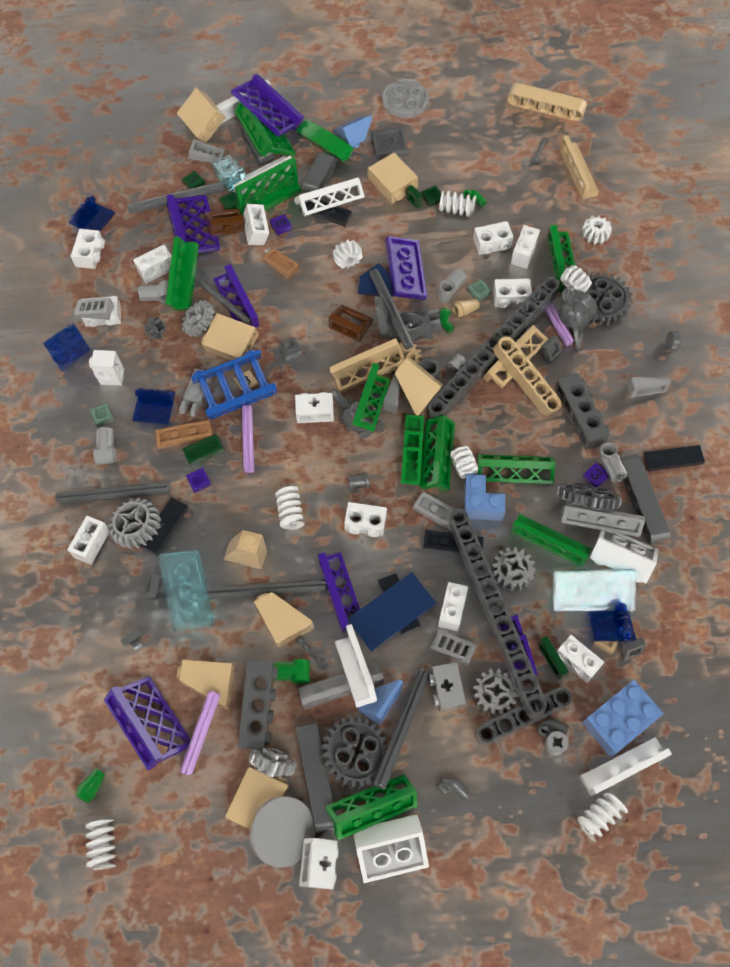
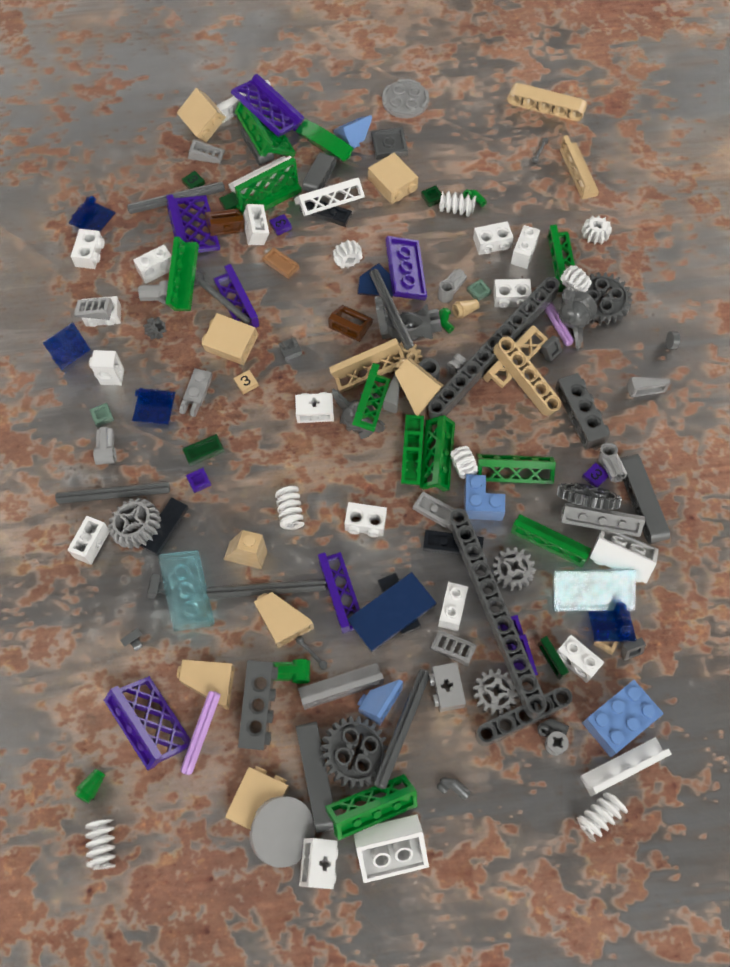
(183, 434): medium nougat tile -> none
(198, 318): light grey gear -> none
(228, 171): clear light blue brick -> none
(247, 429): lavender axle -> none
(248, 396): blue fence -> none
(272, 762): light grey gear -> none
(356, 669): white fence -> none
(358, 481): dark grey bush -> none
(414, 197): dark green tile -> none
(674, 458): black tile -> none

